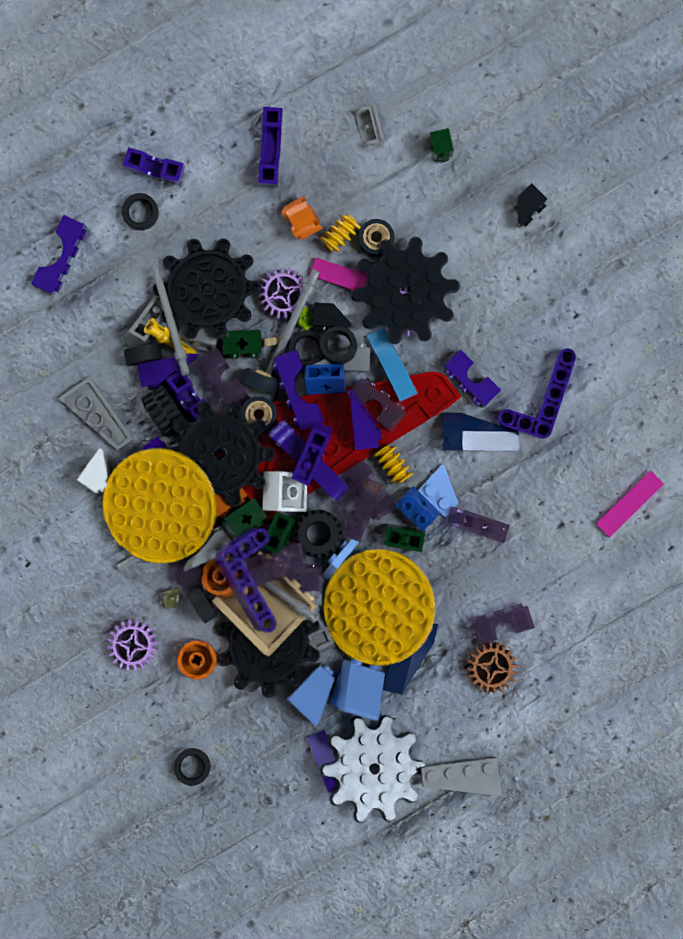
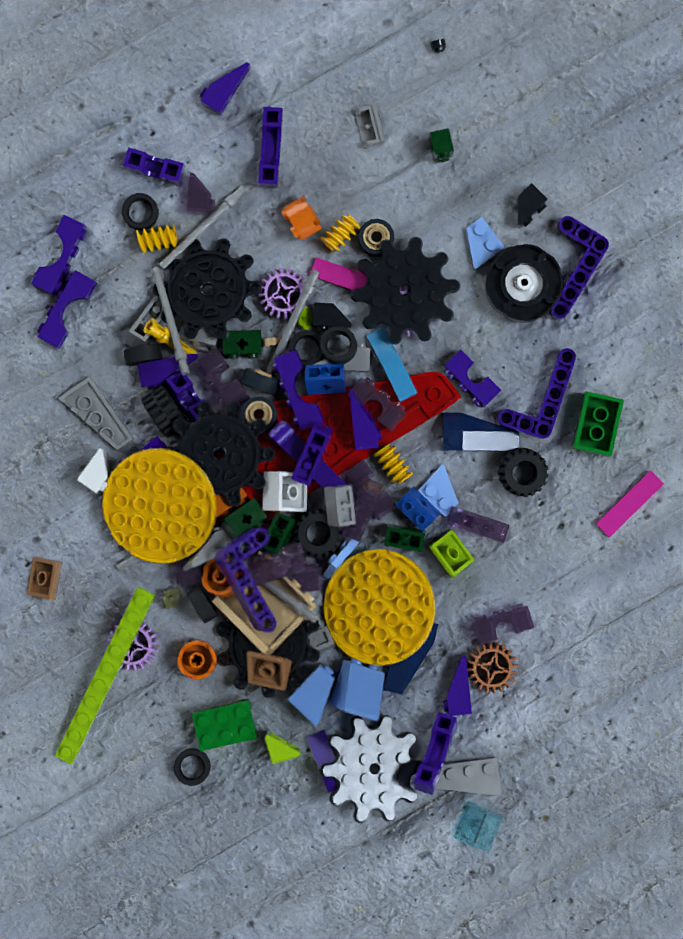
(44, 578): none -> medium nougat slope
(77, 288): none -> dark purple arch
(105, 675): none -> lime plate
(157, 238): none -> yellow piece
(199, 197): none -> clear purple slope
(222, 90): none -> dark purple slope
(224, 725): none -> green brick
(228, 202): none -> light grey bar
(268, 670): none -> medium nougat slope
(280, 749): none -> lime slope
(339, 505): none -> light grey hinge
(433, 762): none -> dark purple arch
(438, 45): none -> black hinge
(451, 553): none -> lime slope
(458, 694): none -> dark purple slope
(478, 826): none -> clear light blue slope
(482, 242): none -> light blue wing
(539, 472): none -> black tyre
(542, 281): none -> black piece
(581, 267): none -> dark purple beam
(597, 424): none -> green brick

